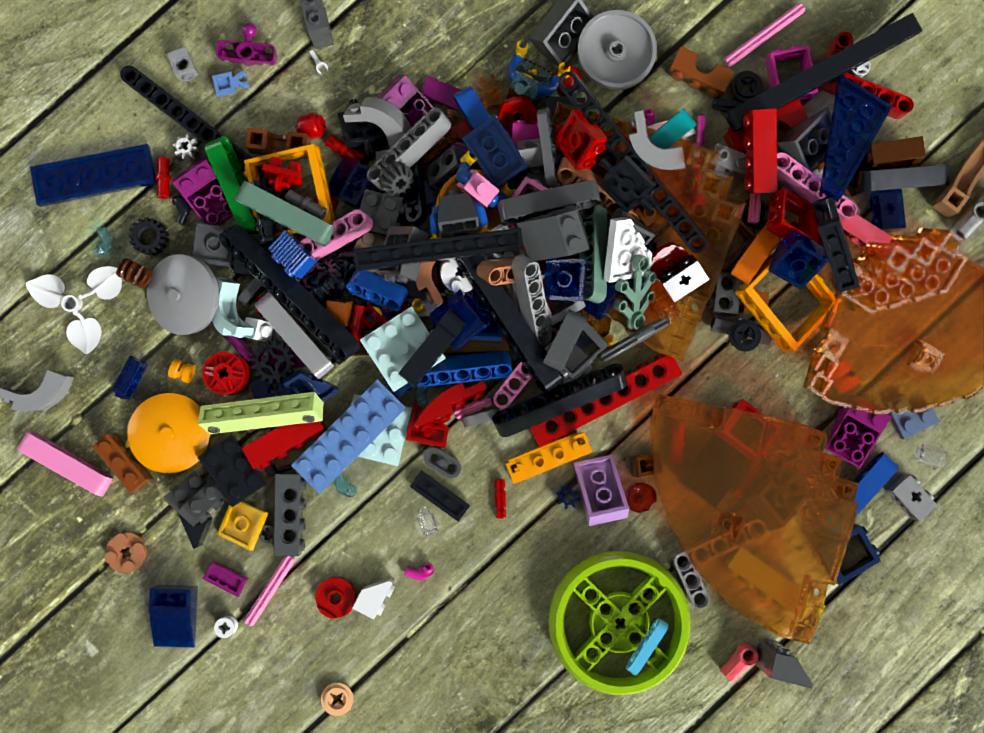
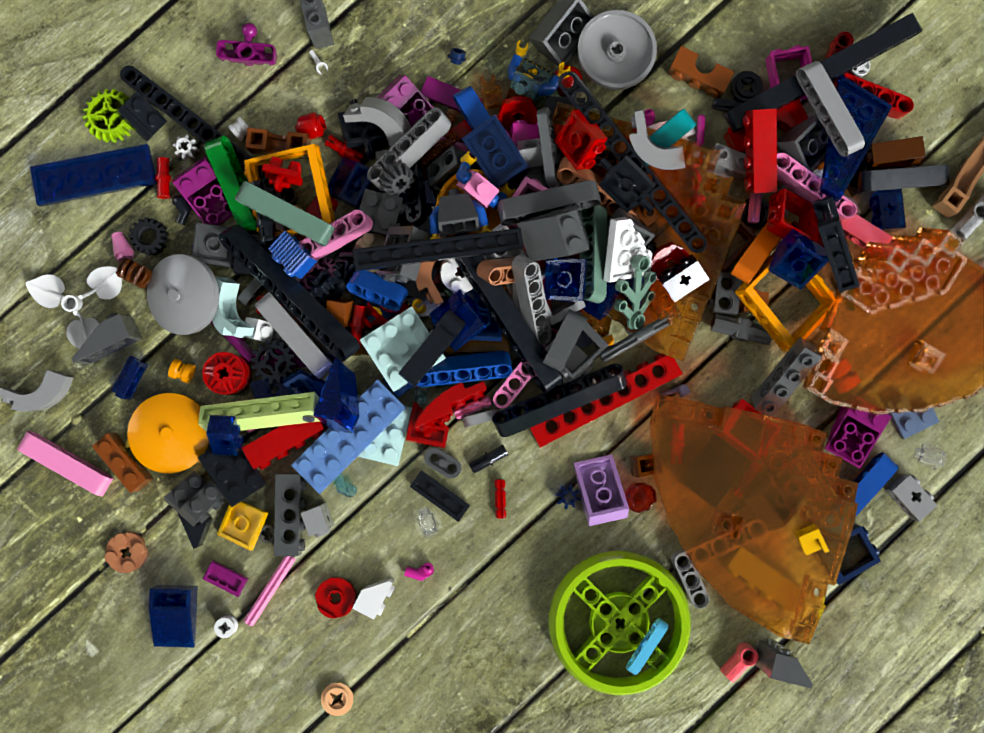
(99, 111): none -> lime gear
(104, 244): clear light blue arm -> none
(107, 338): none -> dark grey slope
(121, 247): none -> bright pink cone
(141, 116): none -> black plate
(180, 57): light grey brick -> none
(224, 435): none -> clear blue brick
(226, 83): medium blue plate -> none
(239, 129): none -> white wheel
(272, 470): black hand -> none
(305, 204): dark grey pin -> none
(317, 520): none -> light grey brick
(339, 399): none -> clear blue slope
(457, 56): none -> dark blue plate
(488, 459): none -> black axle
(548, 456): light orange window -> none
(682, 389): none -> sand blue hand
(753, 333): black gear -> none
(764, 35): bright pink axle -> none
(786, 377): none -> dark grey brick
(811, 539): none -> yellow panel
(830, 108): none -> light grey beam

